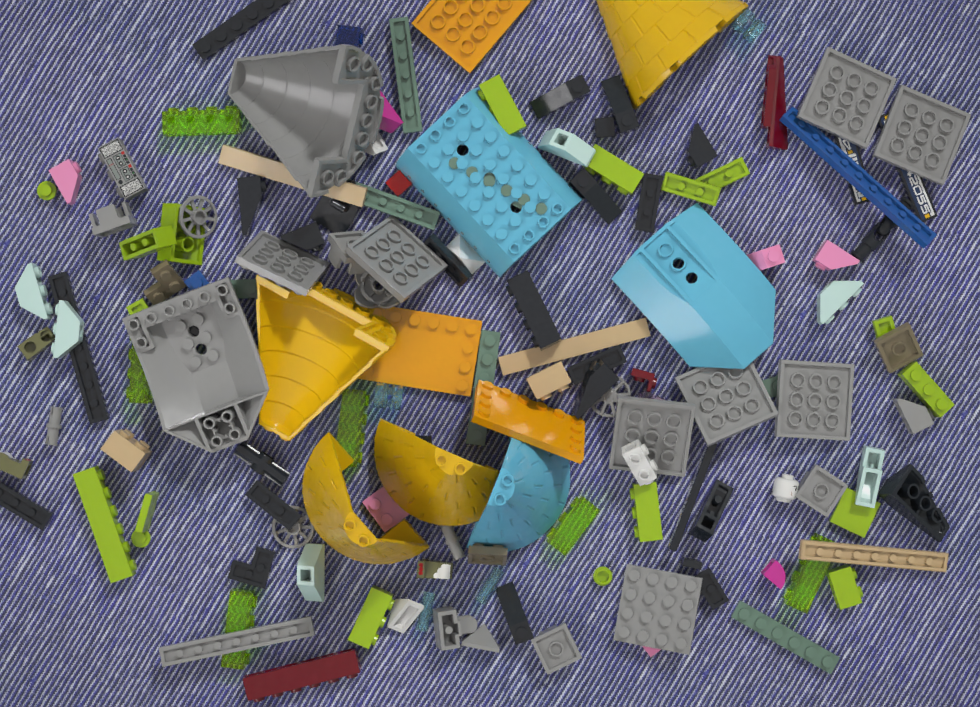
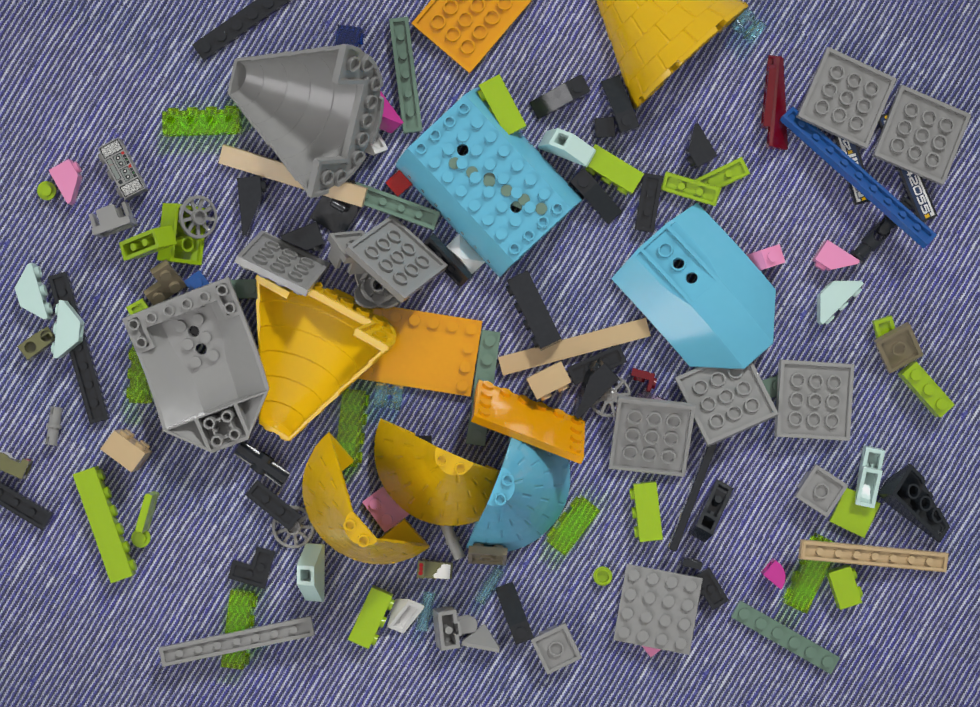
(302, 674): dark red brick -> none
(639, 463): white brick -> none
(785, 488): white head -> none
(914, 415): light grey slope -> none

